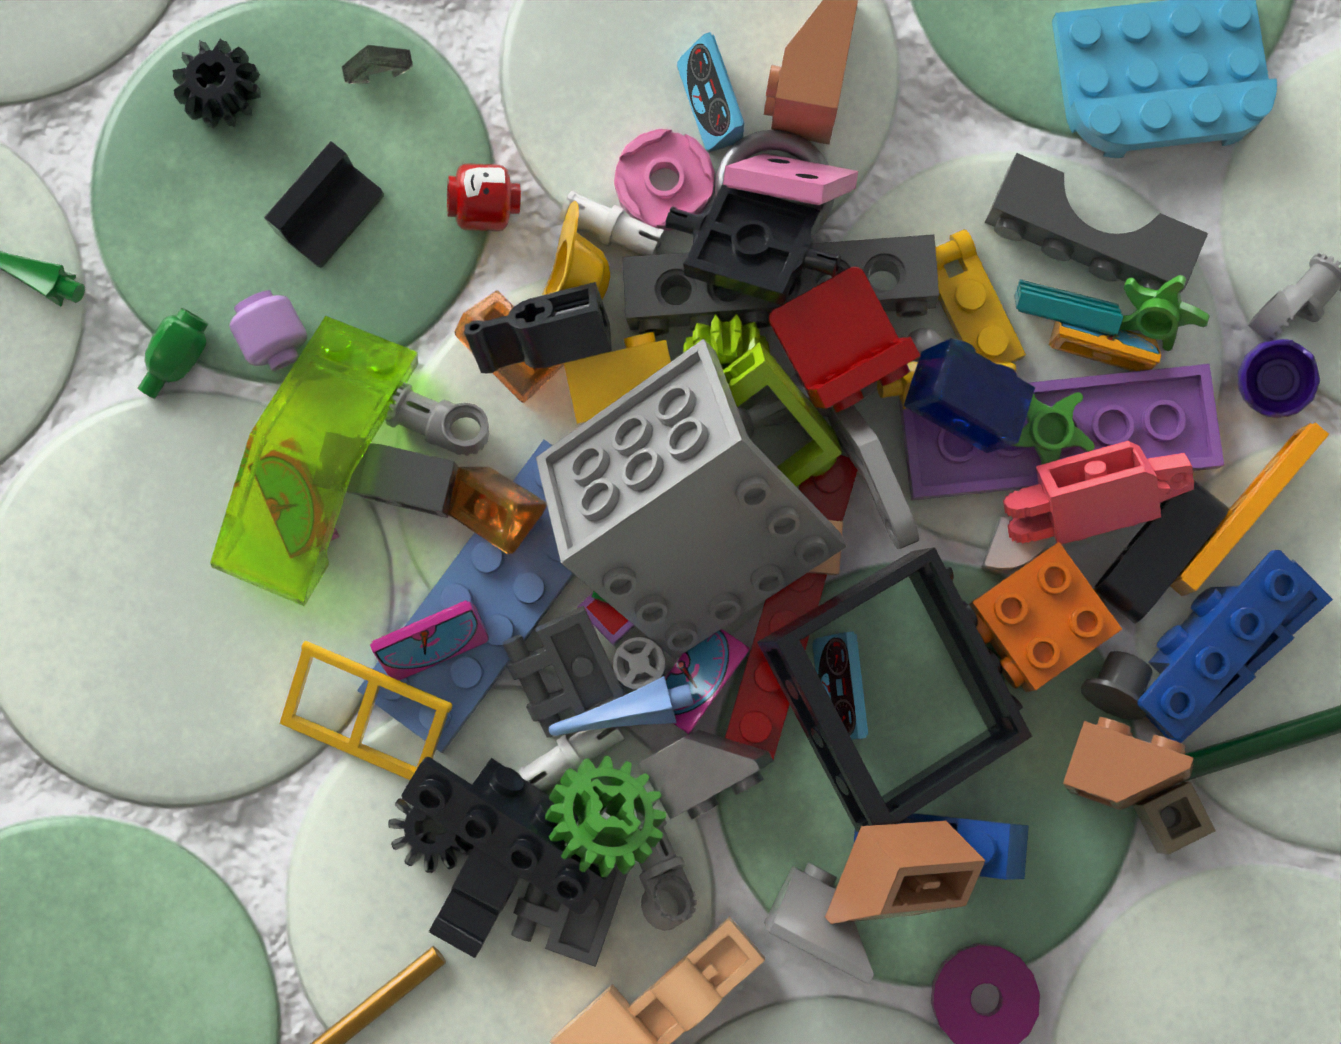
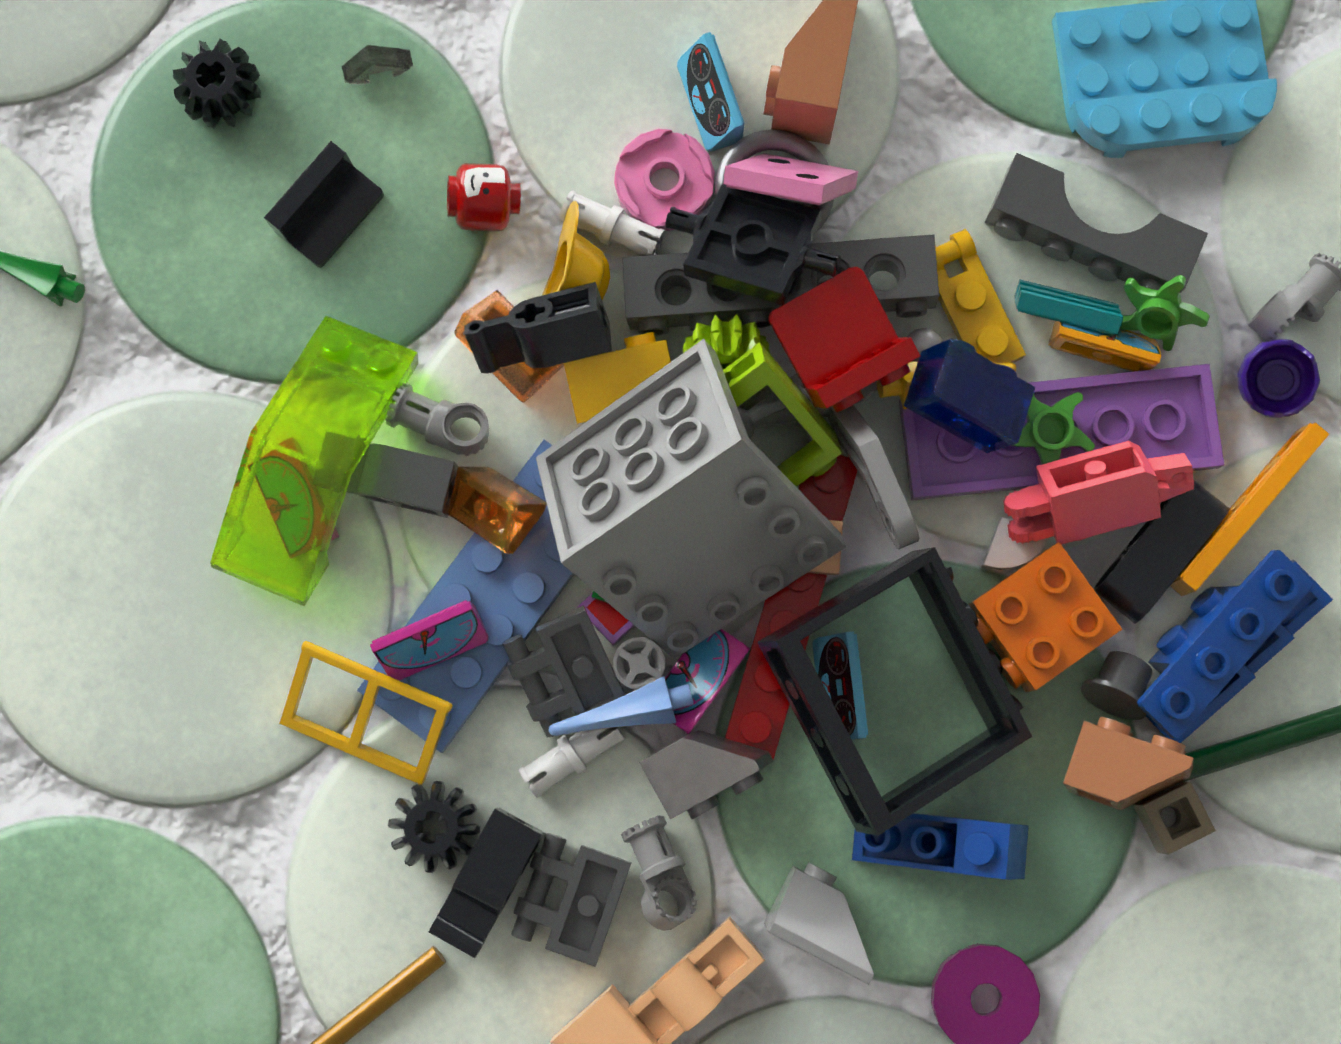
(173, 350): green plant -> none
(268, 330): lavender head -> none
(508, 823): black bracket -> none
(611, 792): bright green gear -> none
(905, 872): nougat slope -> none

